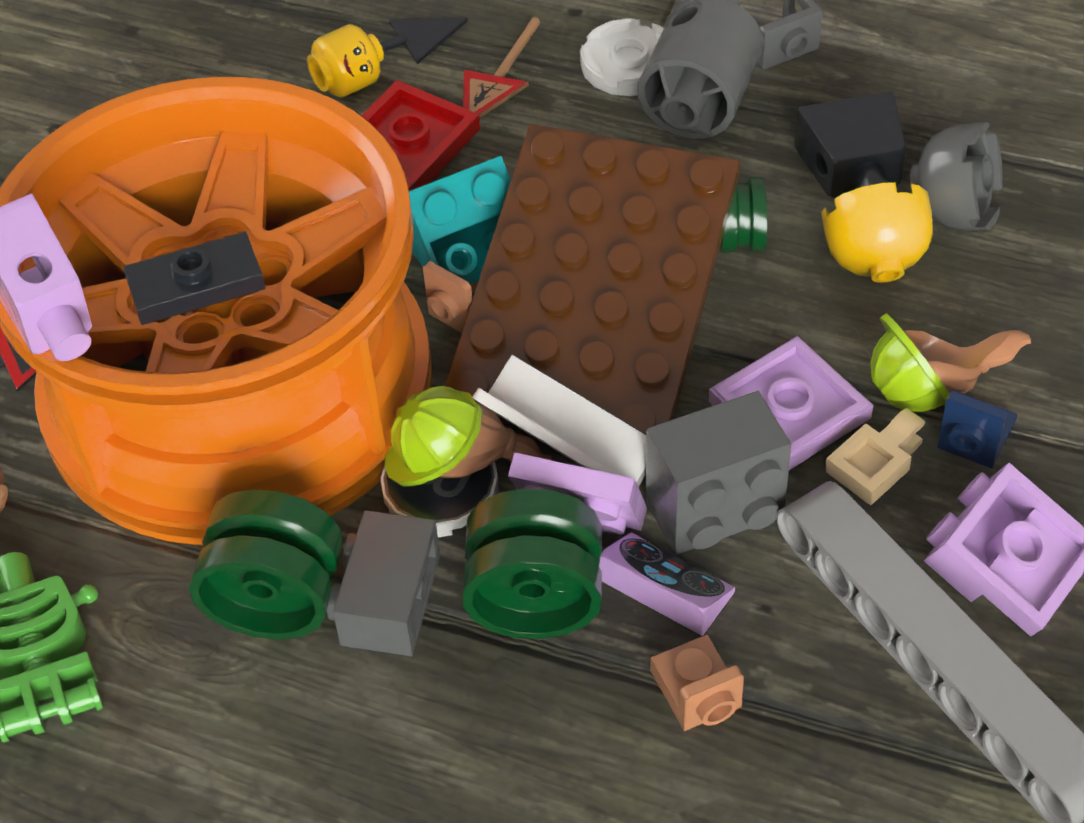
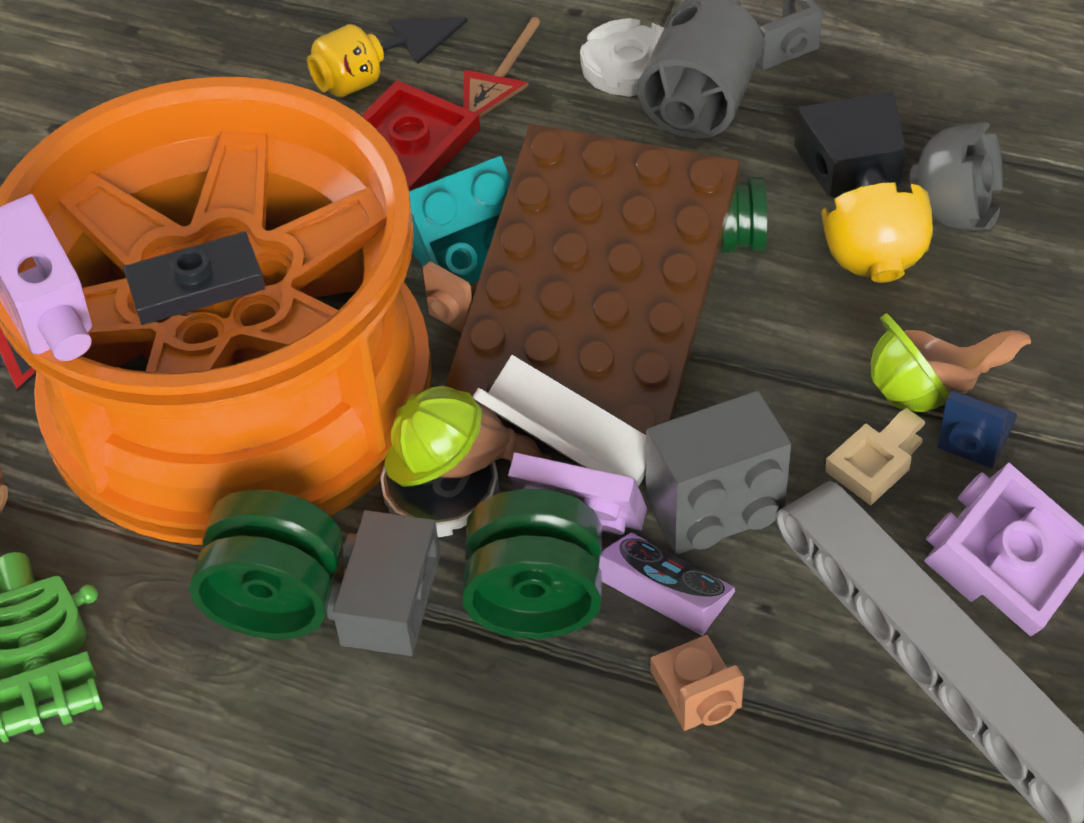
(804, 396): lavender plate -> none

